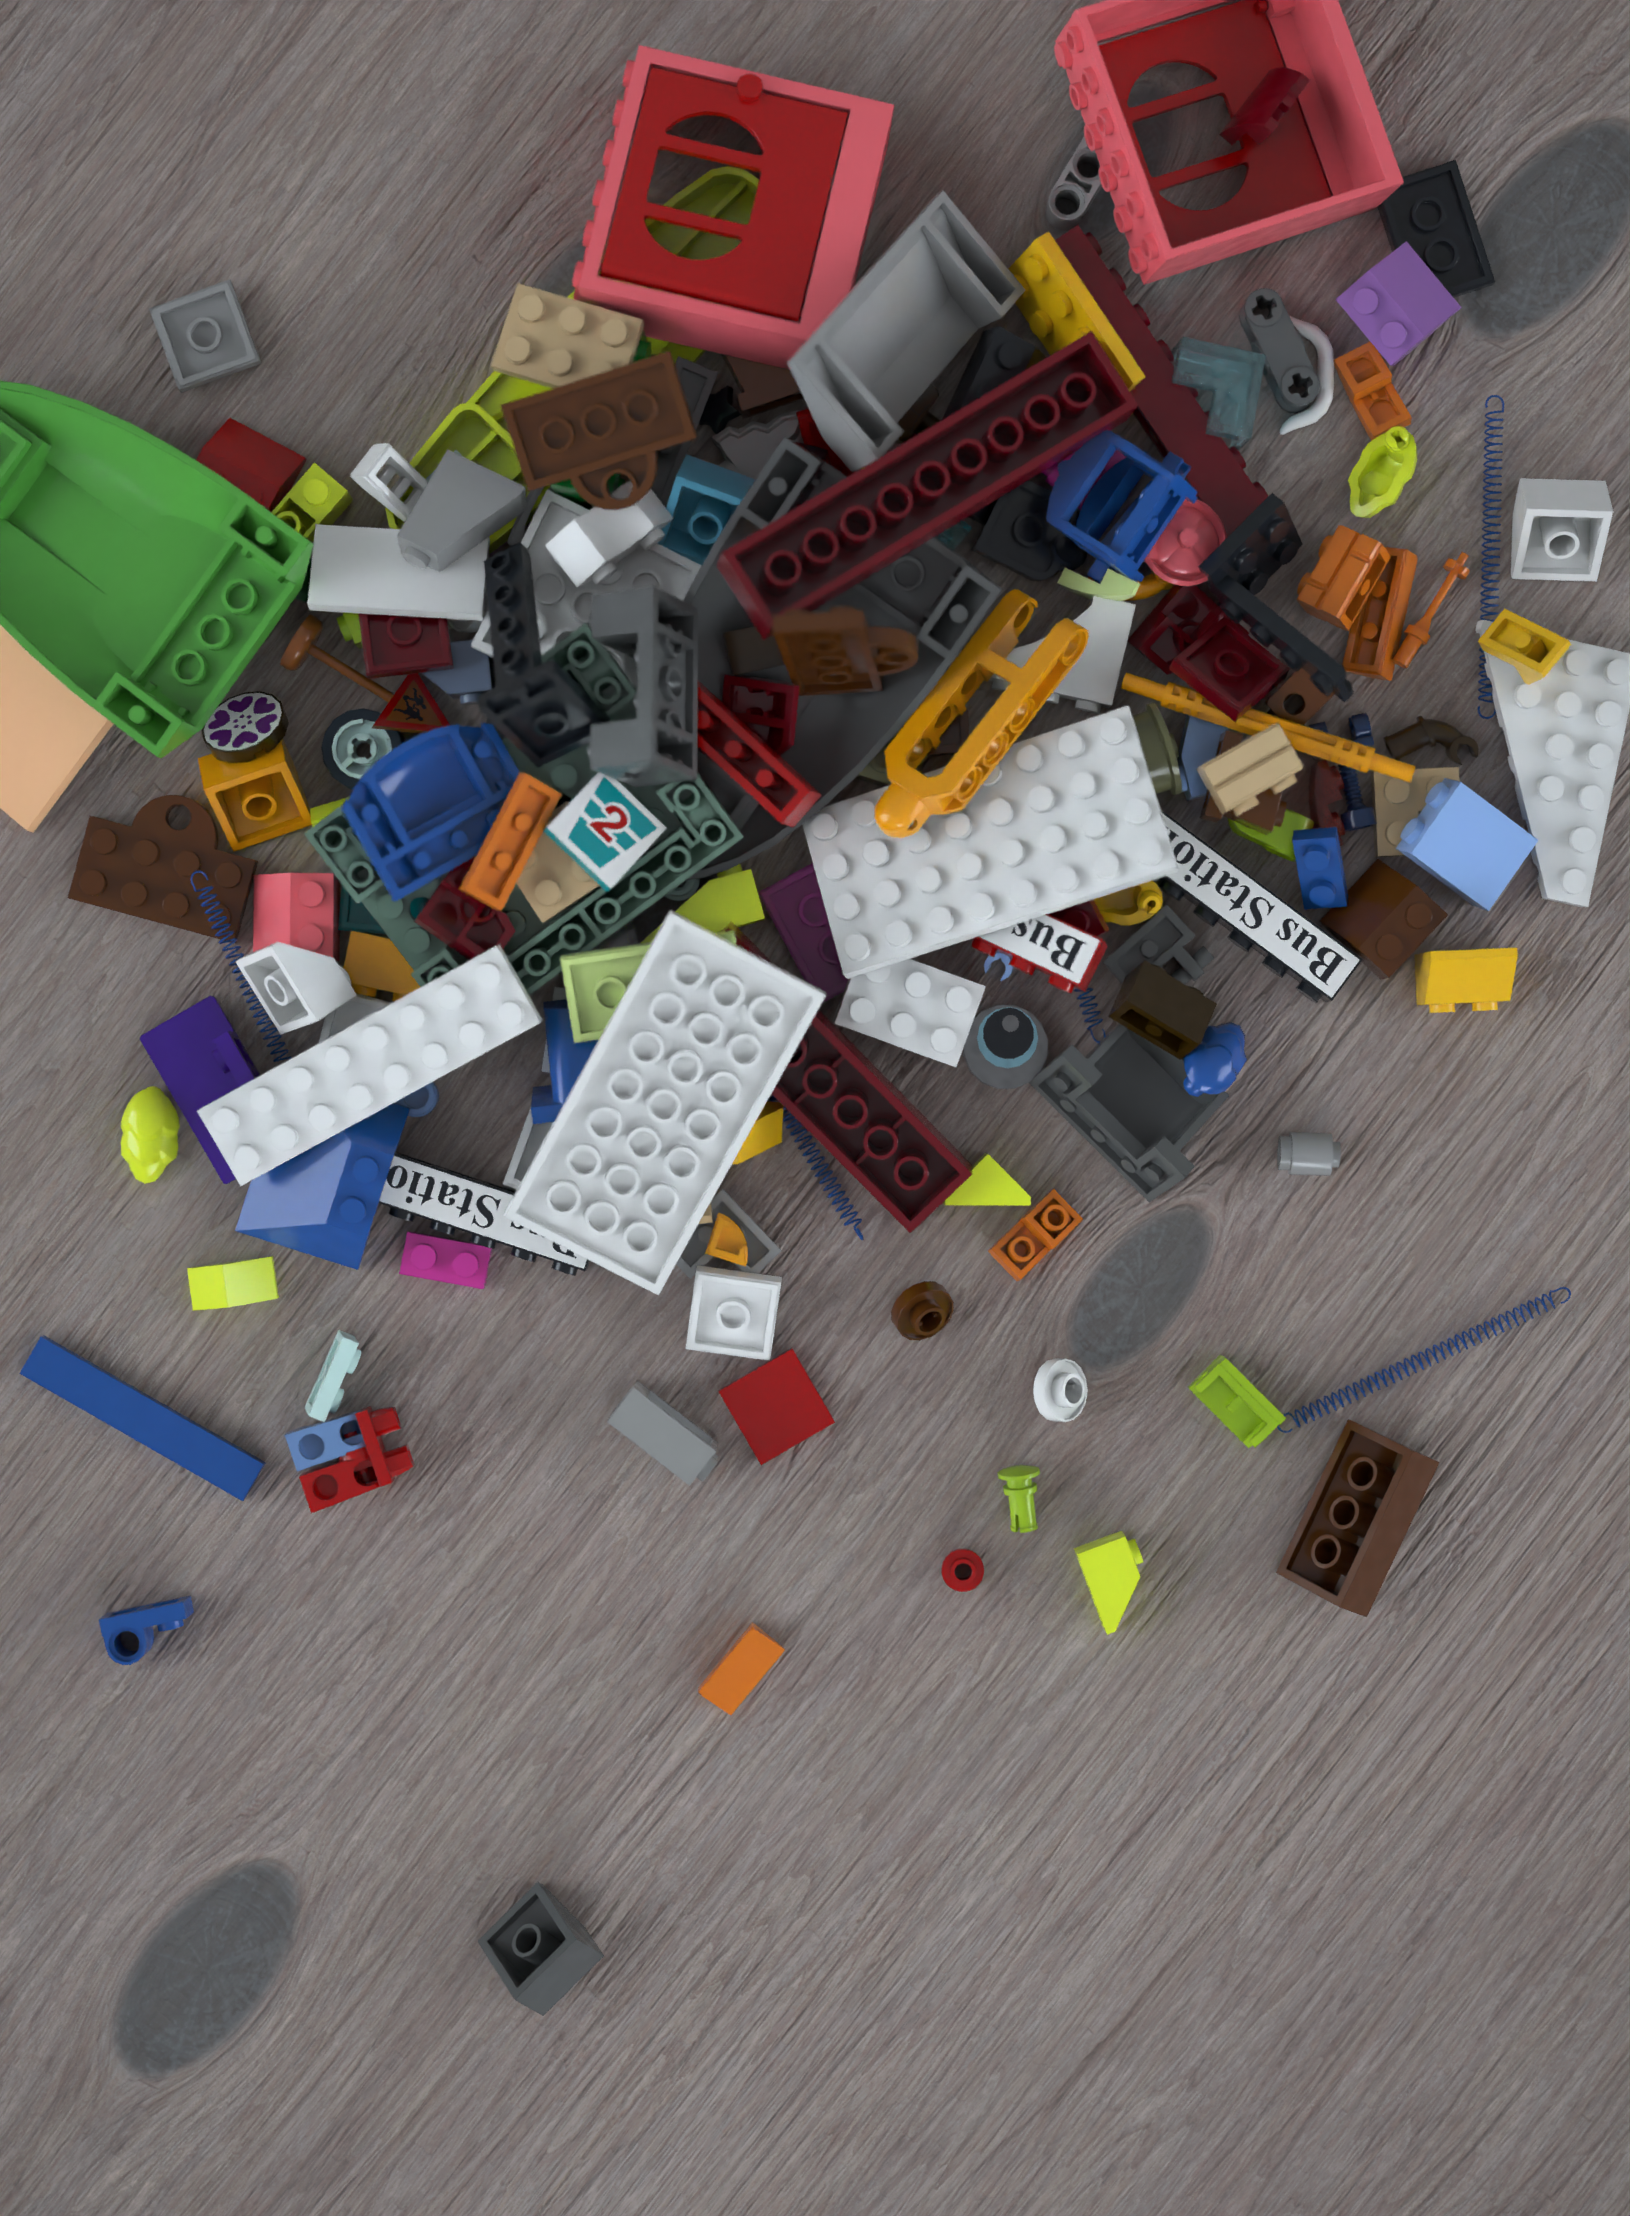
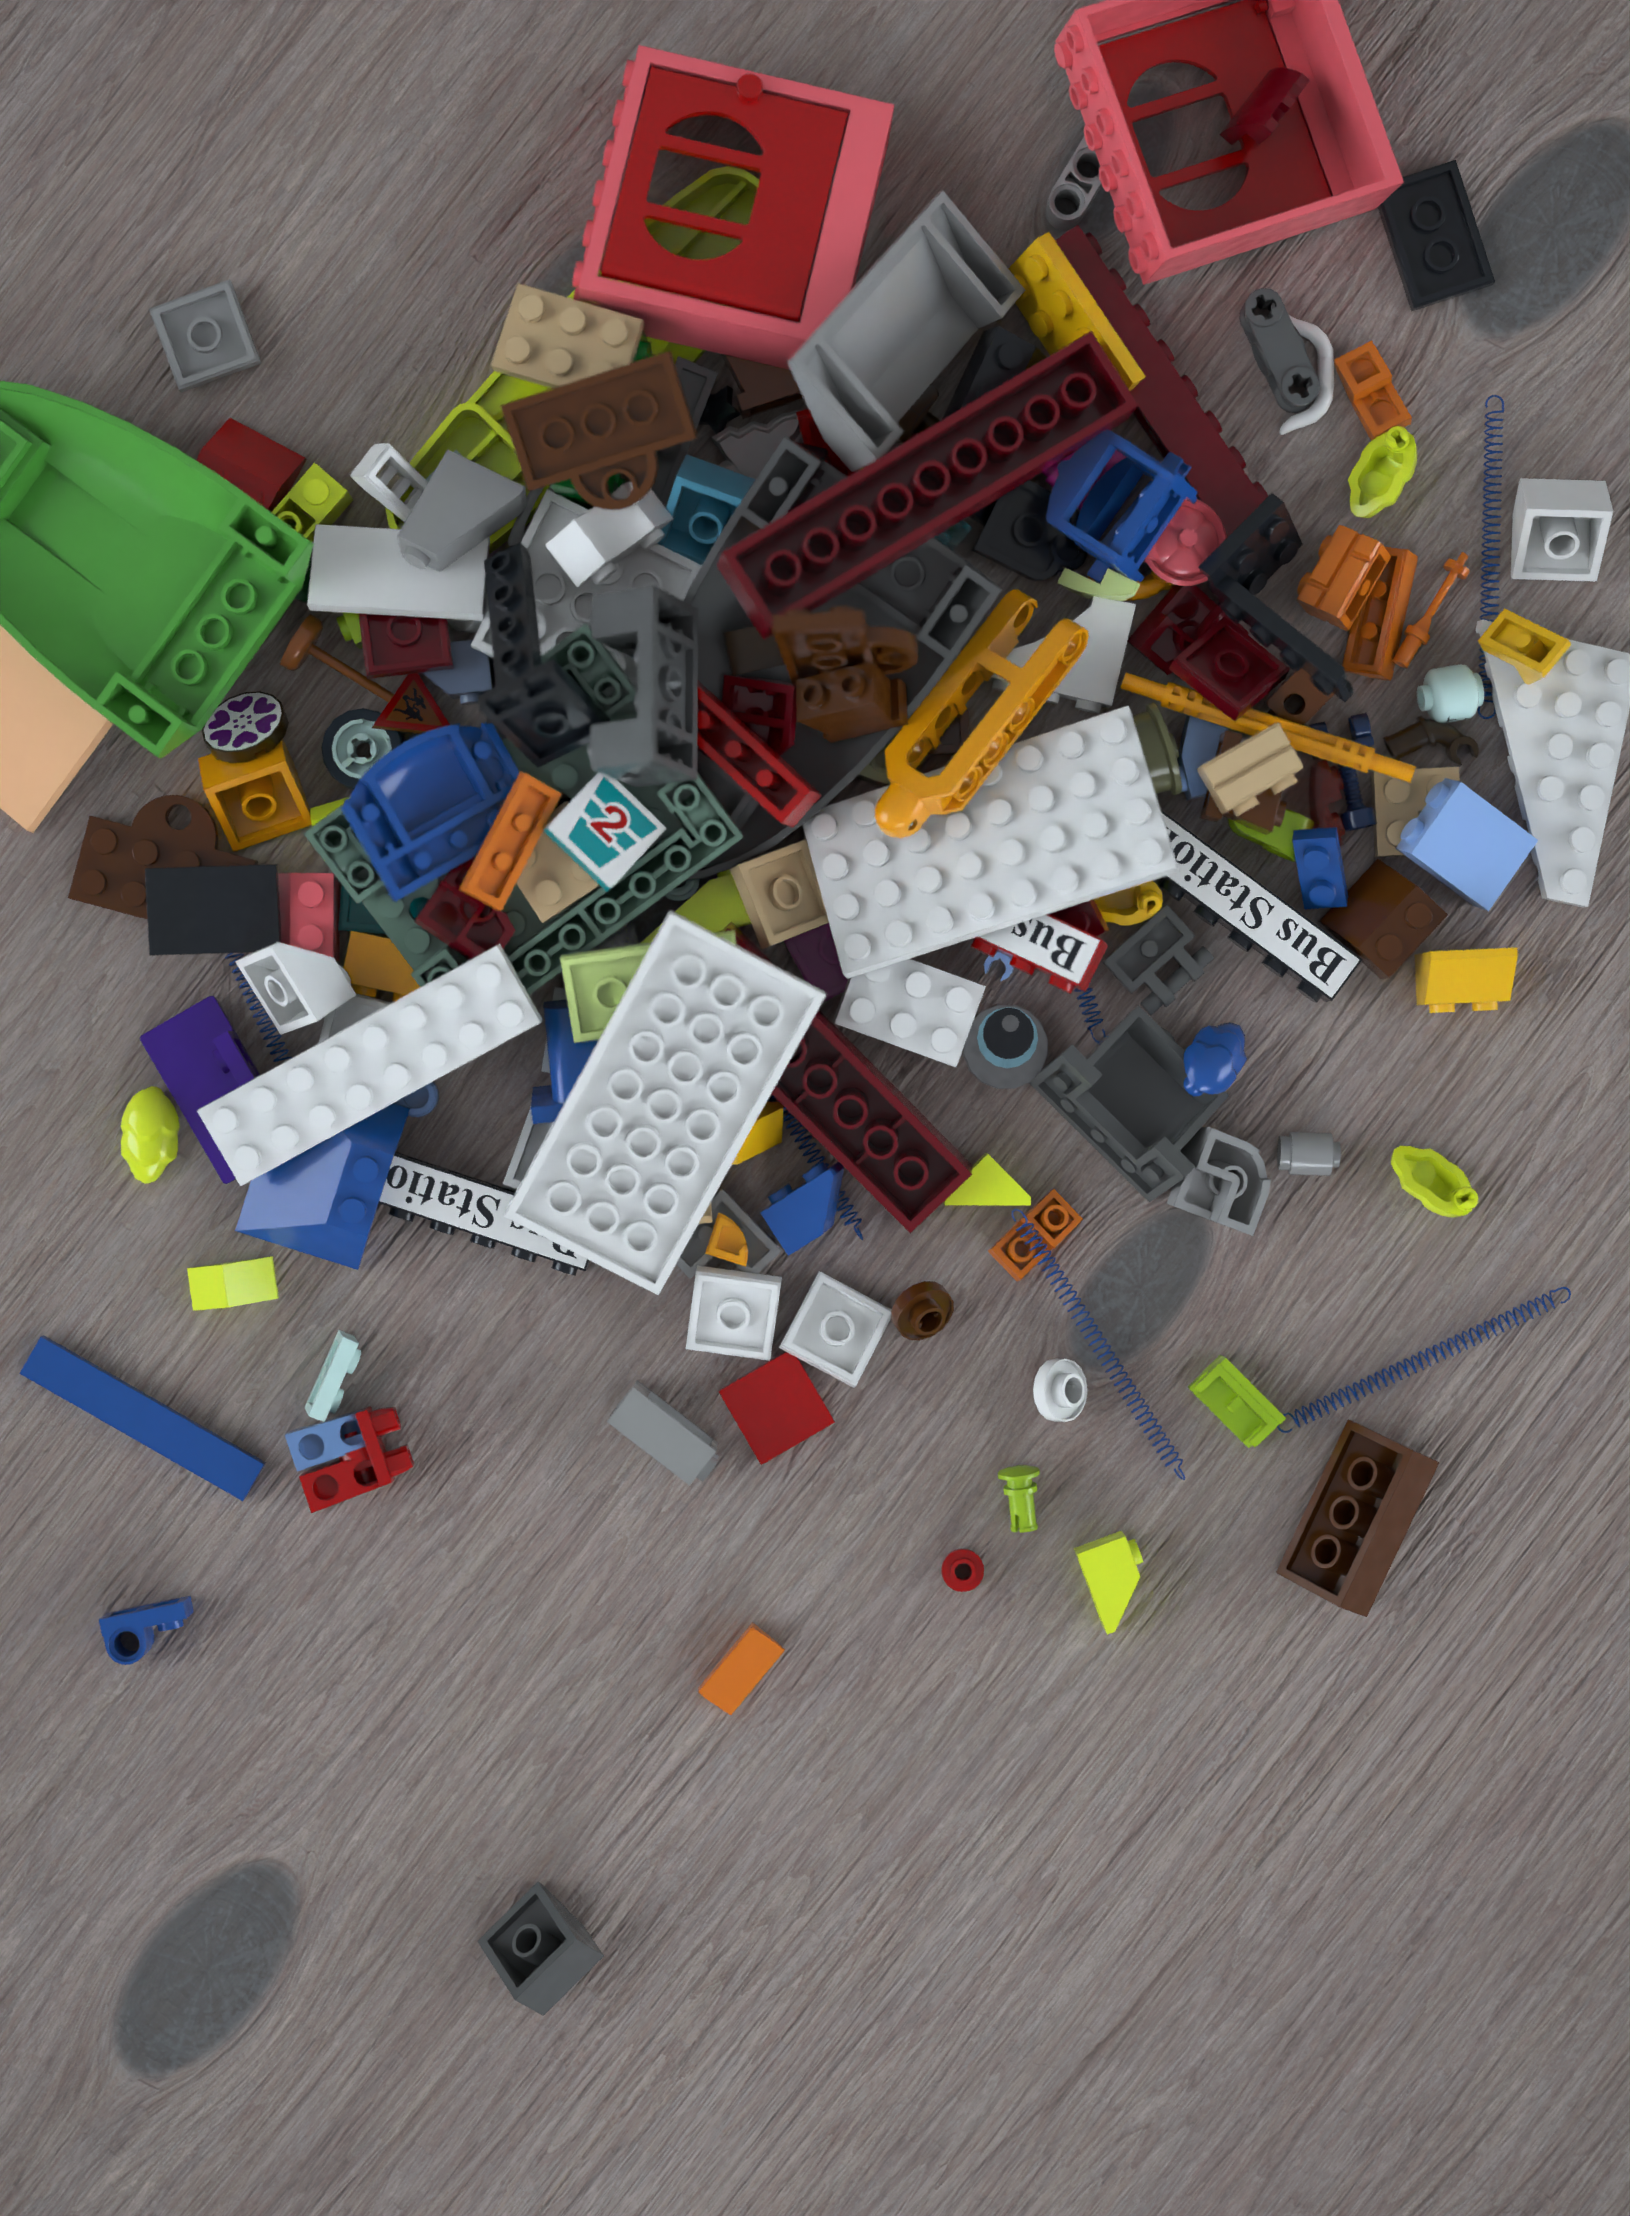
(212, 909): none -> black tile
(445, 1260): dark pink plate -> none
(781, 893): none -> tan plate
(806, 1211): none -> blue slope
(836, 1329): none -> white tile
(851, 702): none -> reddish brown hips
(1102, 1346): none -> blue piece
(1162, 1009): dark brown brick -> none
(1225, 1184): none -> light grey brick
(1231, 376): clear light blue panel -> none
(1398, 303): medium lavender slope -> none
(1434, 1181): none -> neon yellow arm
(1451, 693): none -> light aqua head

